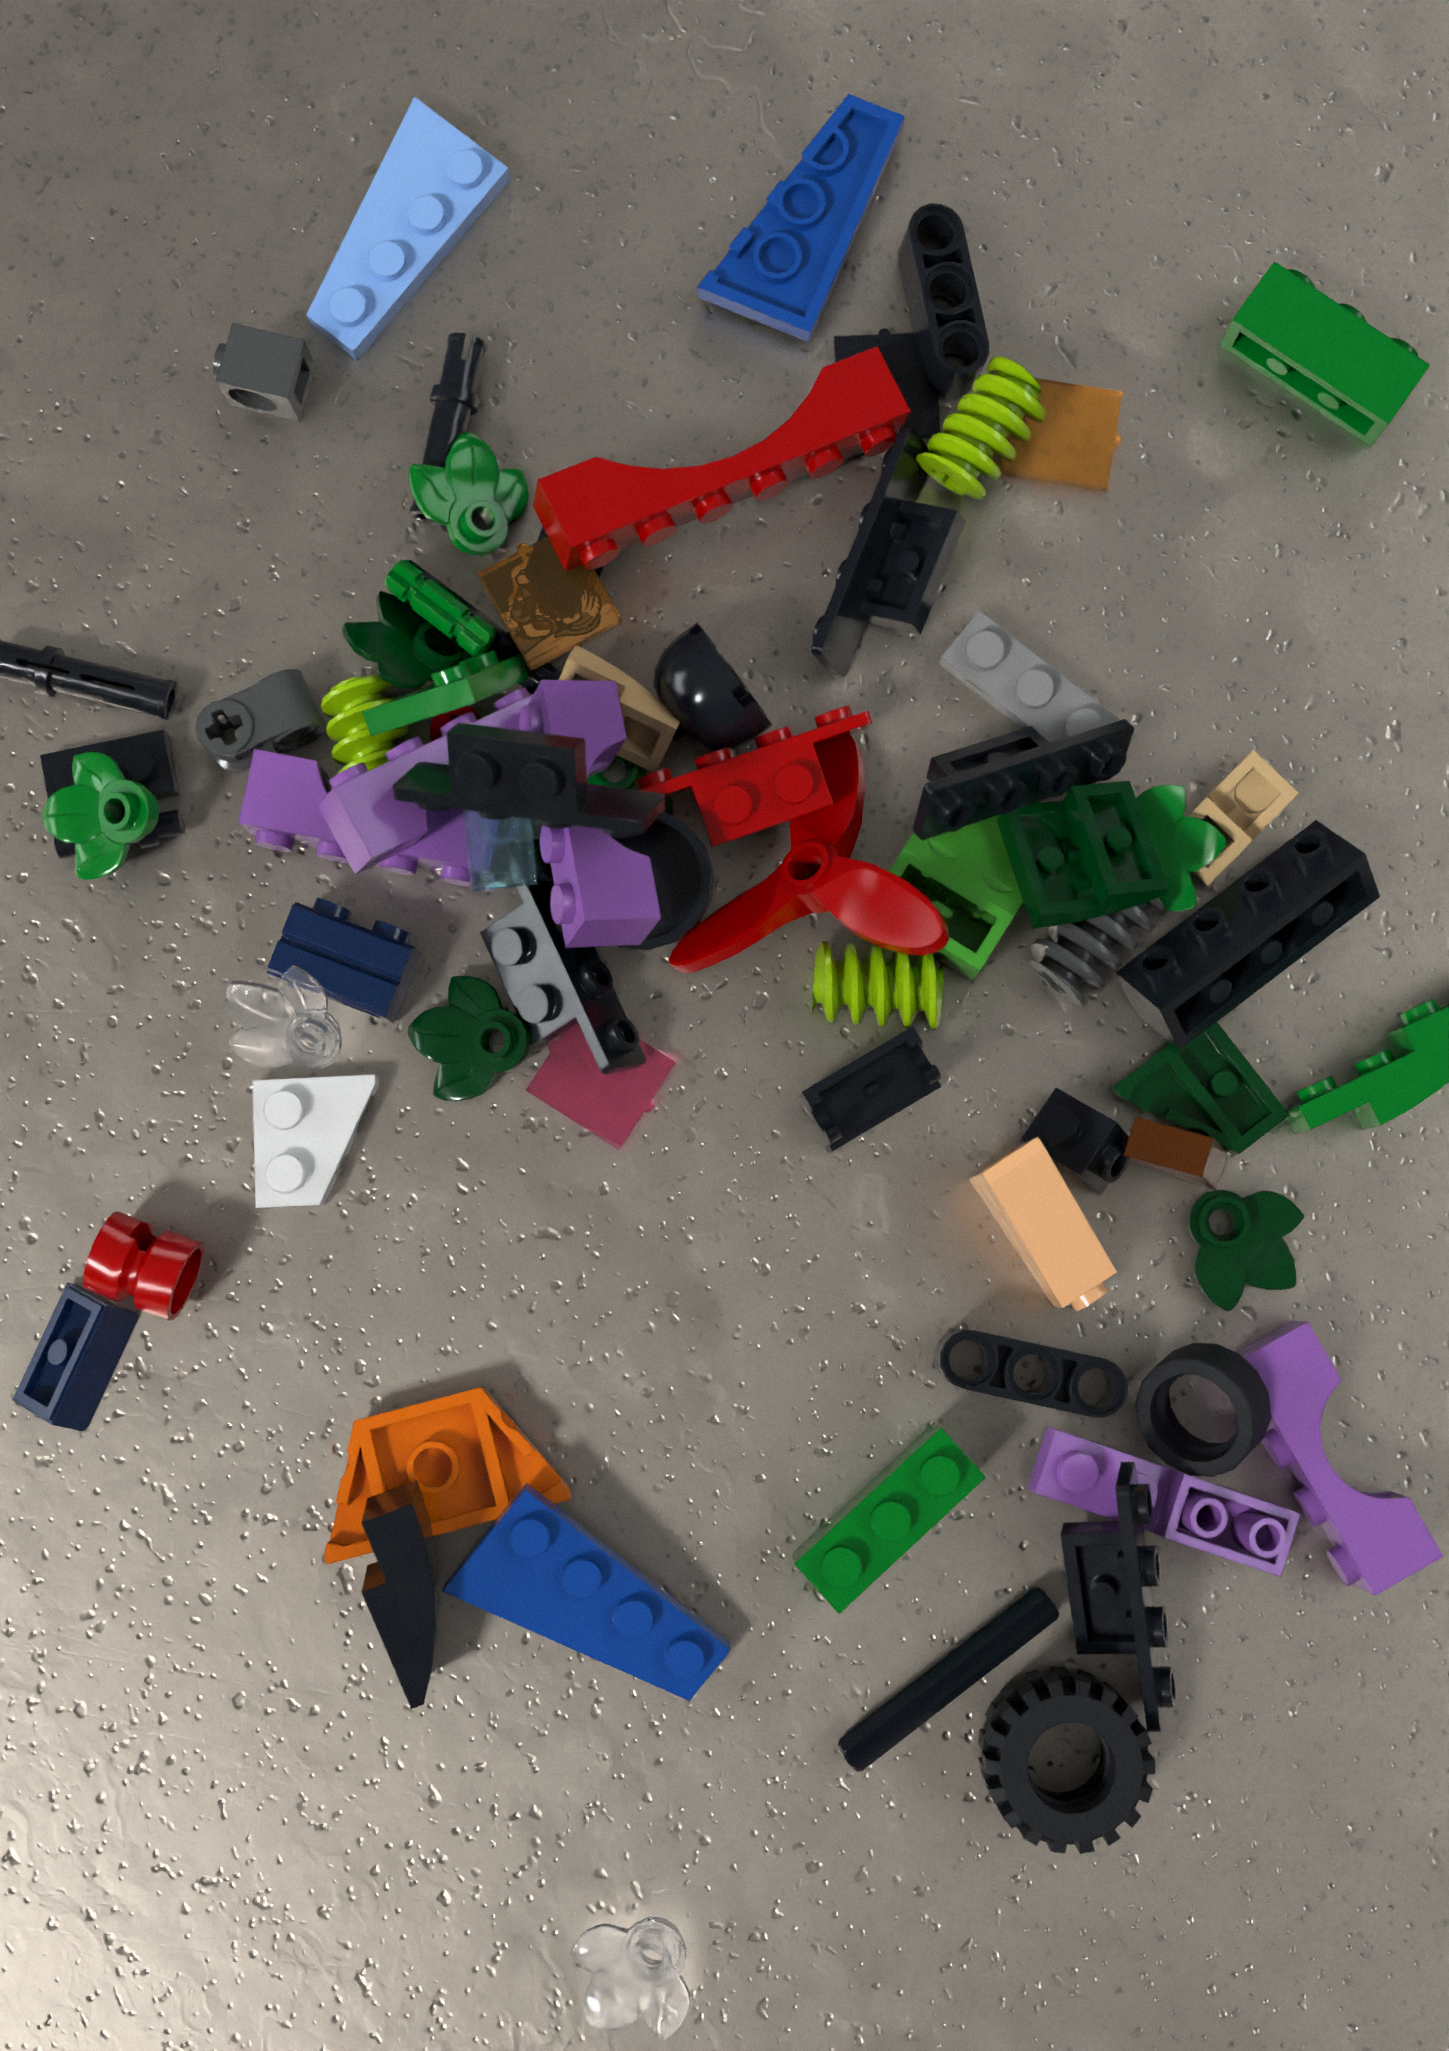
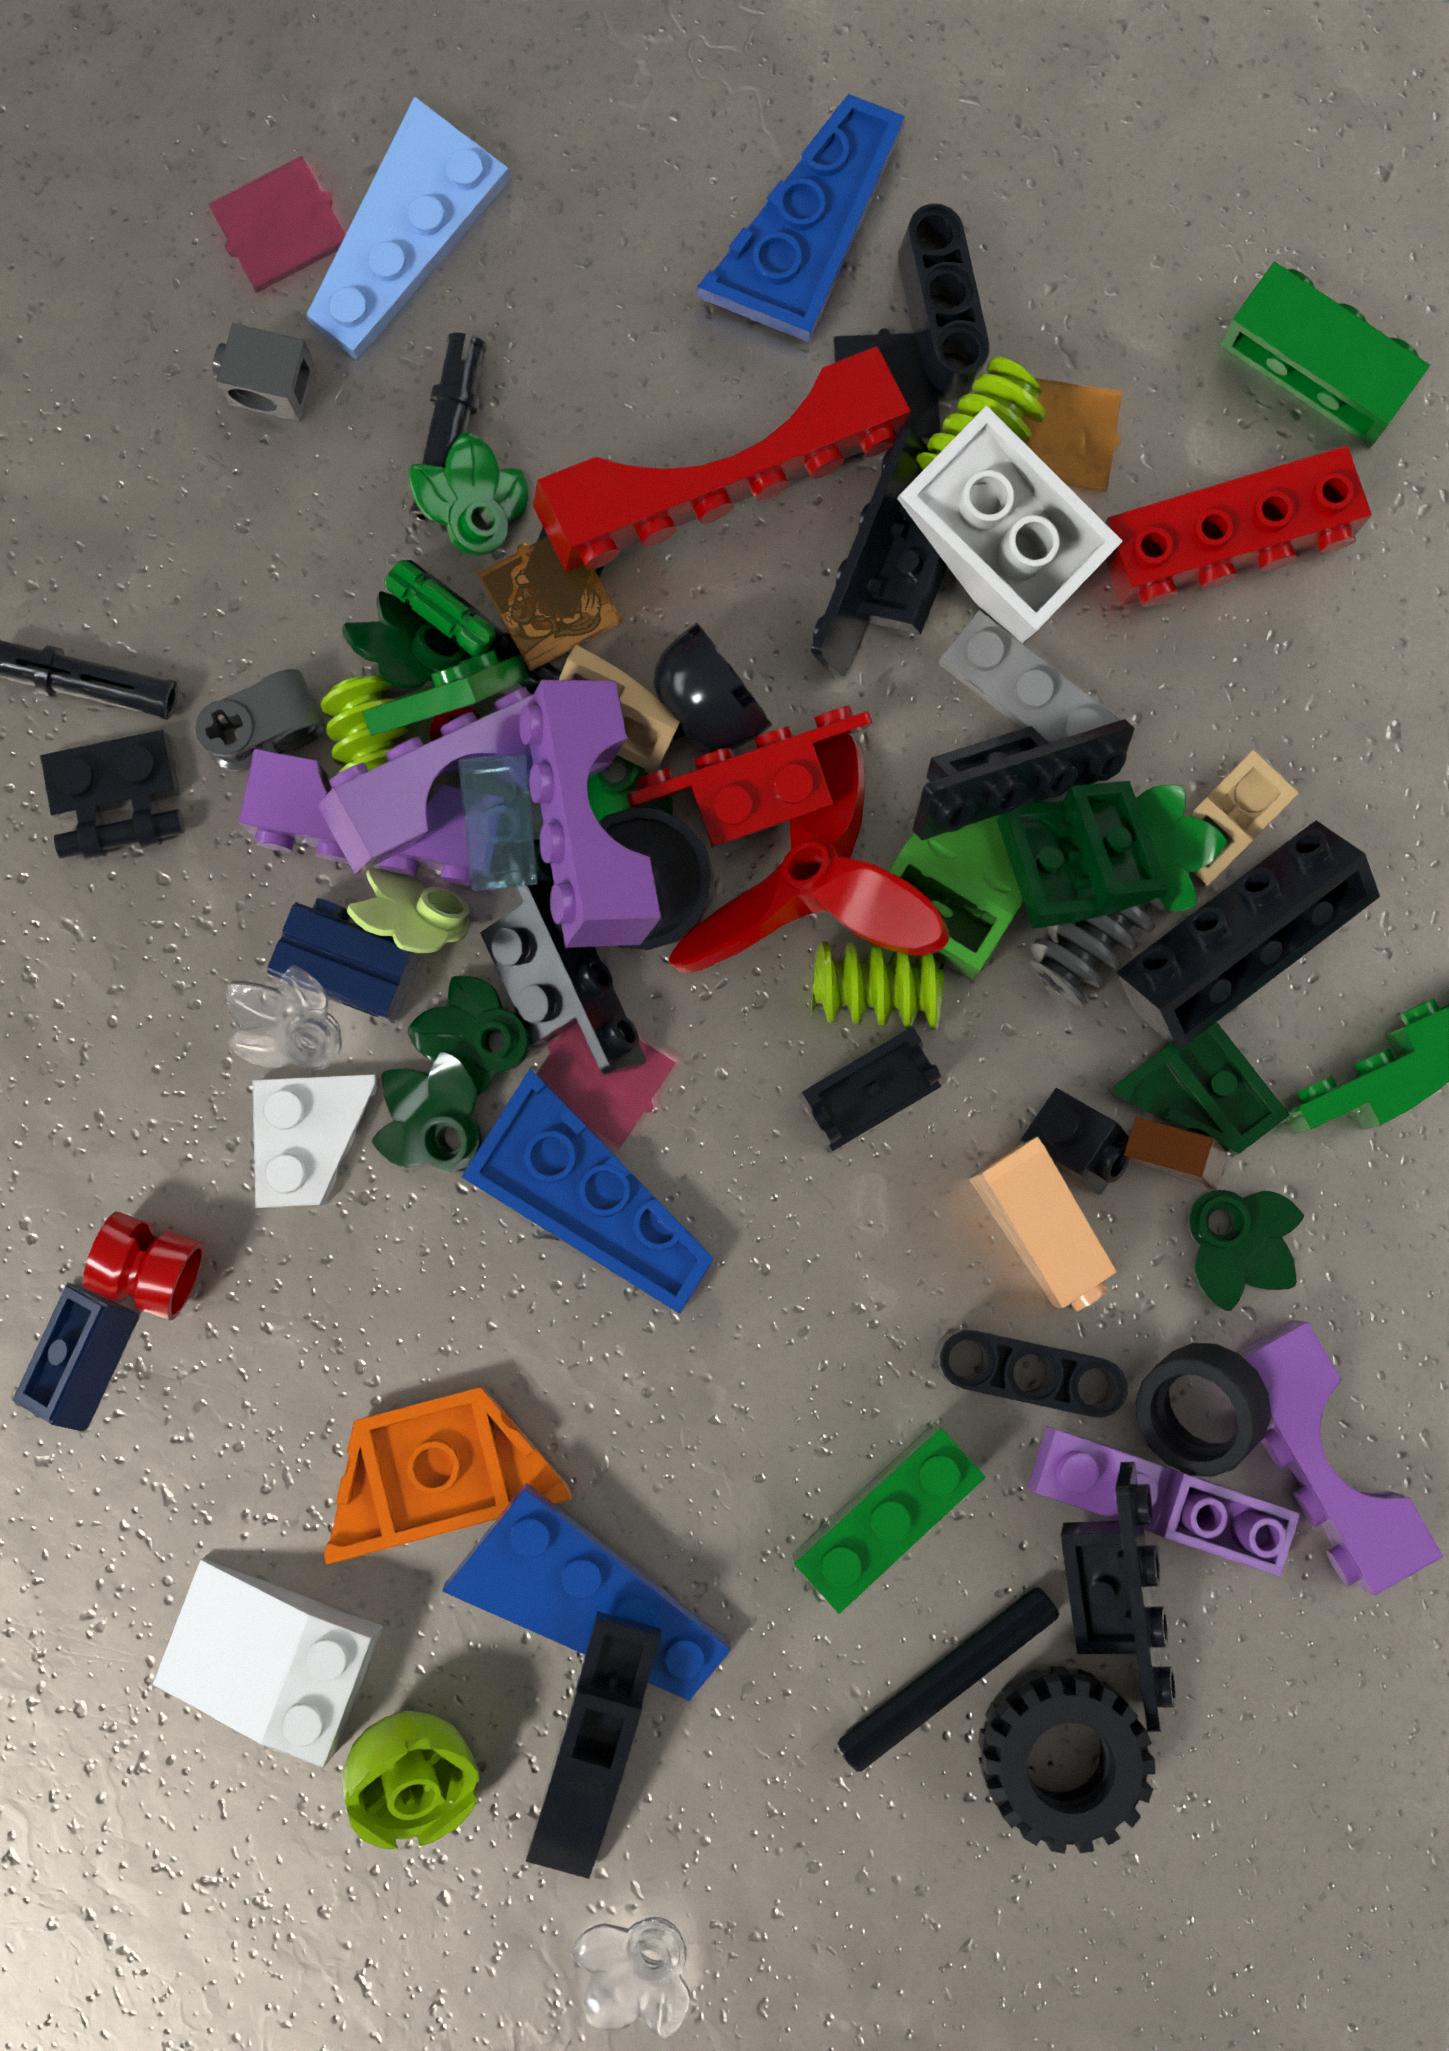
(93, 815): green plate -> none
(268, 1661): none -> white slope
(278, 224): none -> clear pink piece
(403, 1584): black slope -> none
(409, 1780): none -> lime cylinder
(411, 913): none -> yellowish green plate
(423, 1110): none -> dark green plate
(526, 777): black bracket -> none
(575, 1188): none -> blue wing
(594, 1745): none -> black slope
(1007, 525): none -> white slope
(1236, 527): none -> red brick

